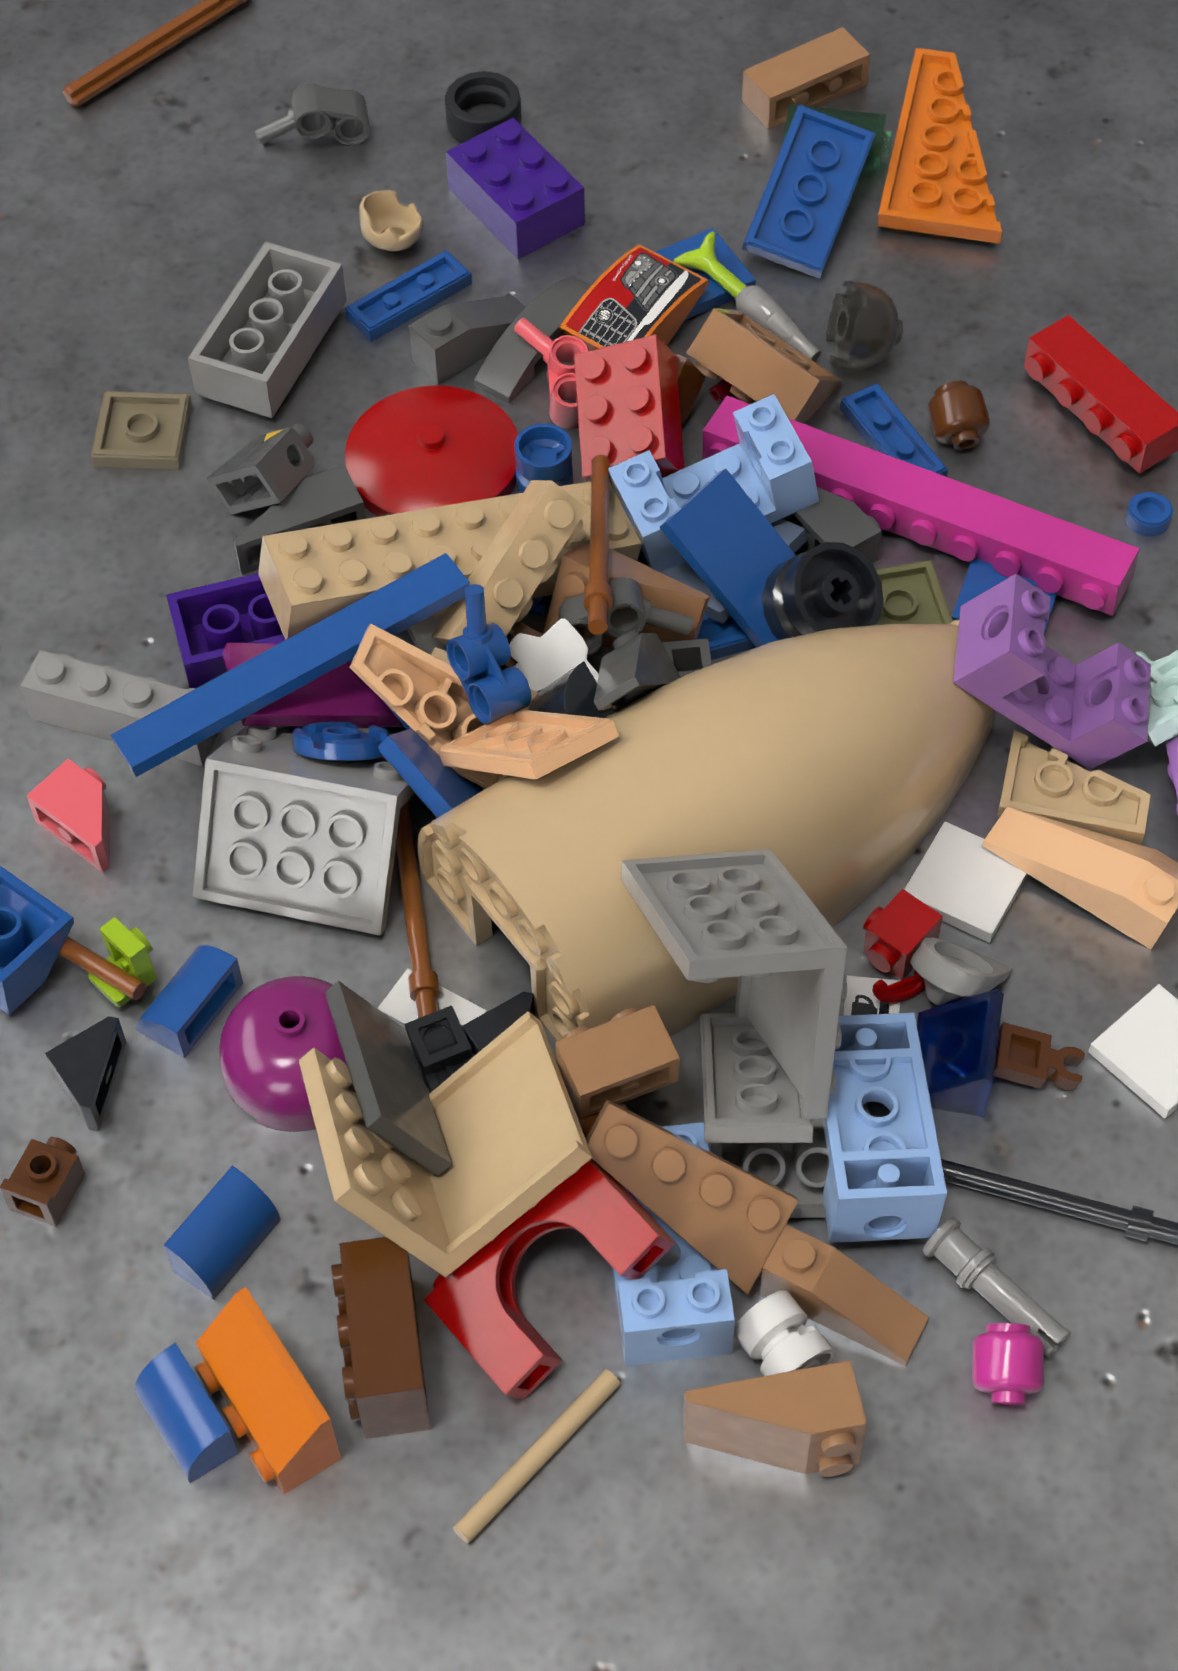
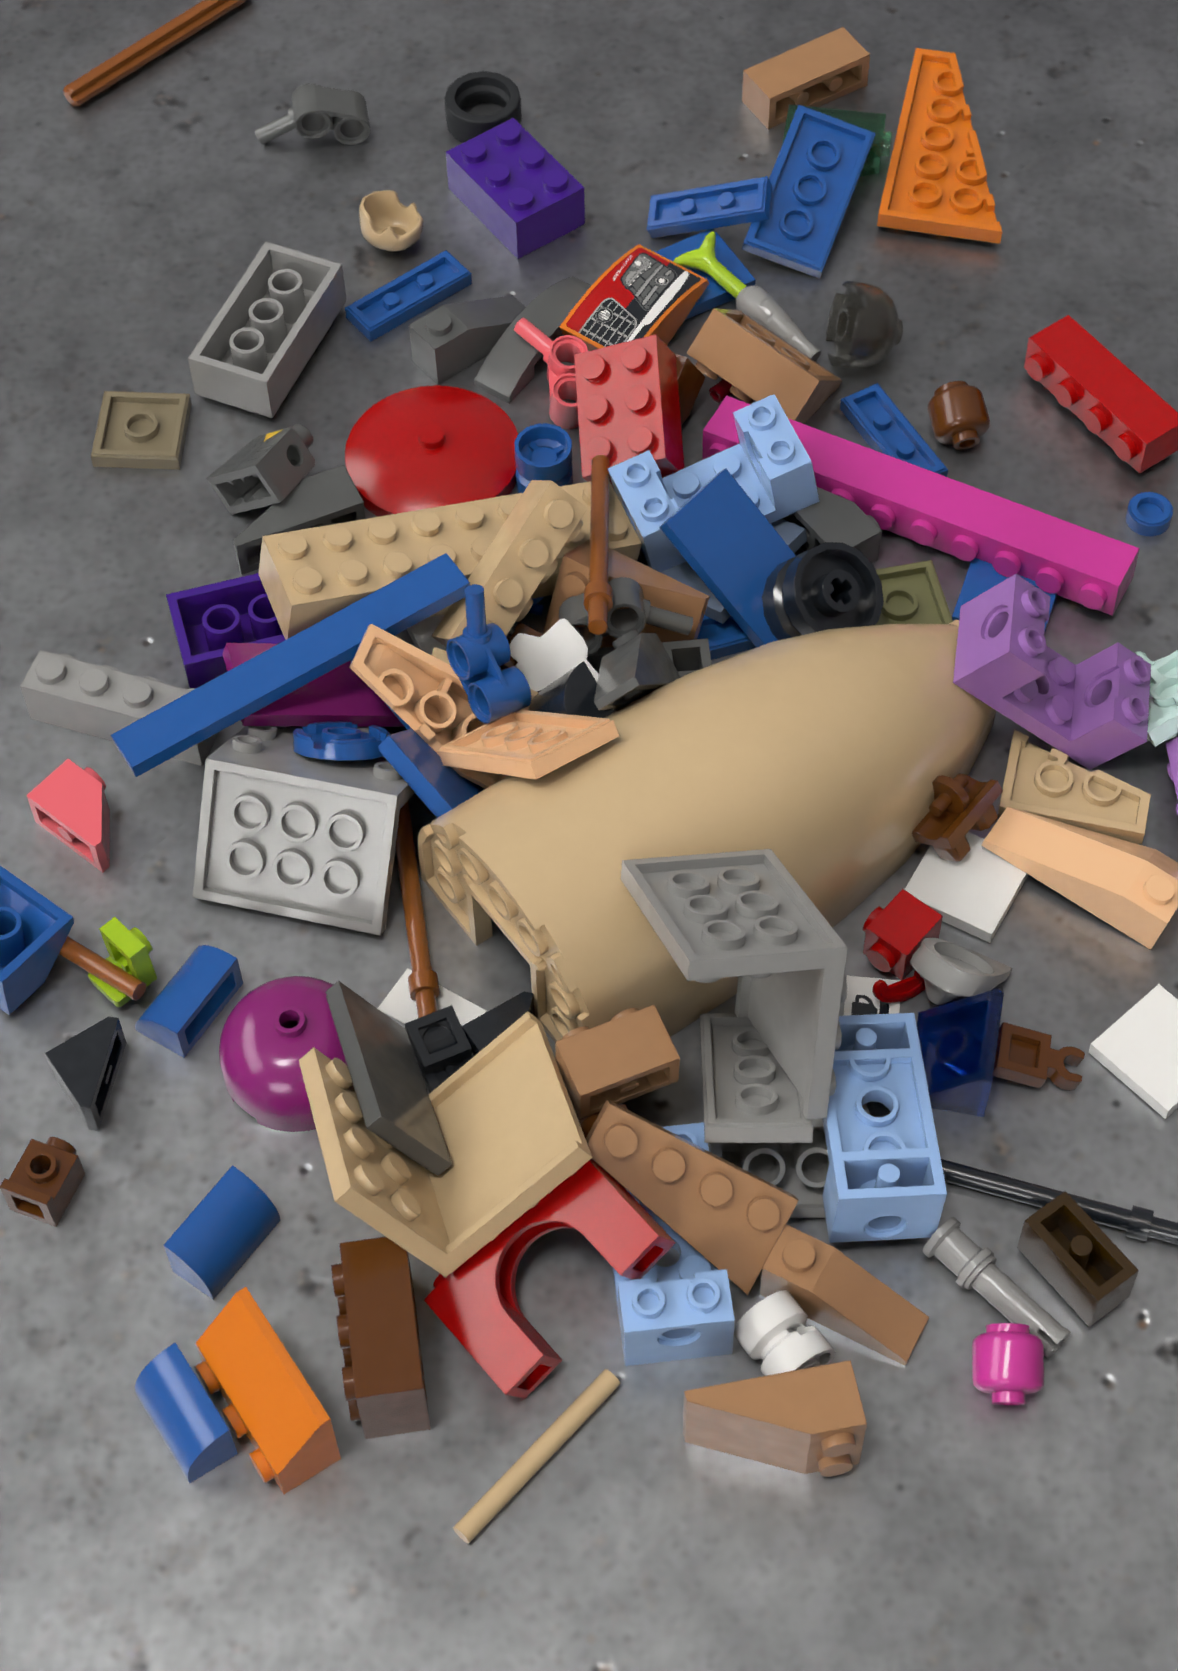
(709, 207): none -> blue tile
(956, 809): none -> reddish brown hips
(1077, 1258): none -> dark brown brick

